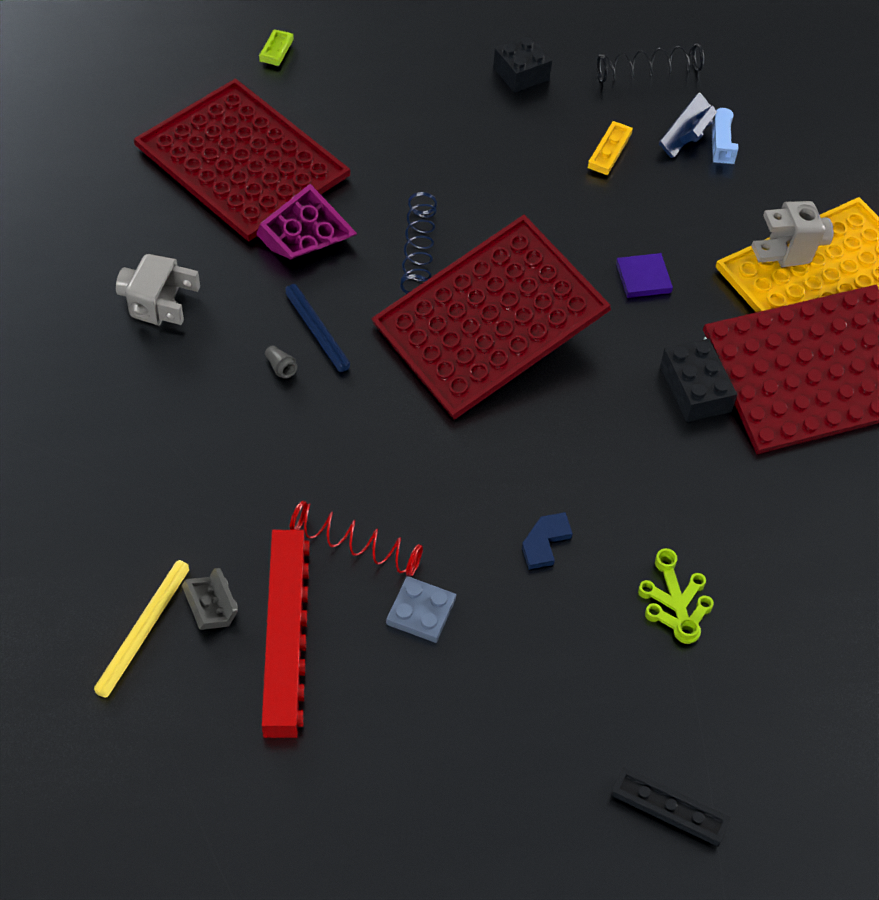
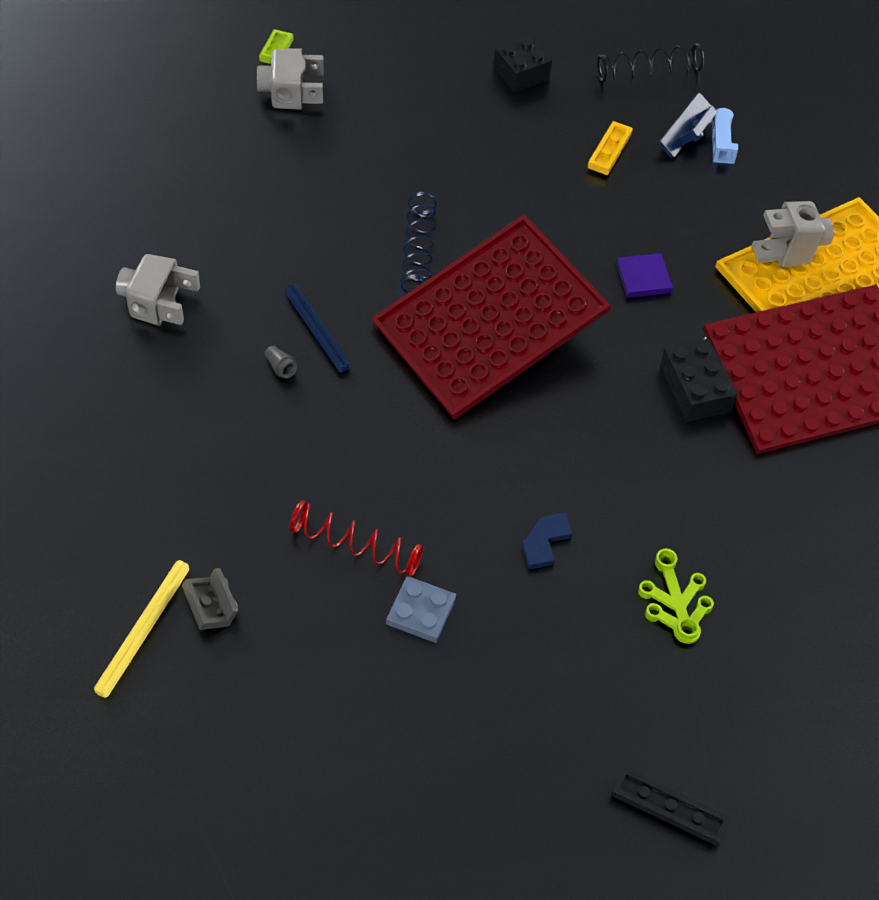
(239, 156): dark red plate -> none
(284, 637): red brick -> none
(285, 79): none -> light grey piece
(303, 225): magenta wedge -> none

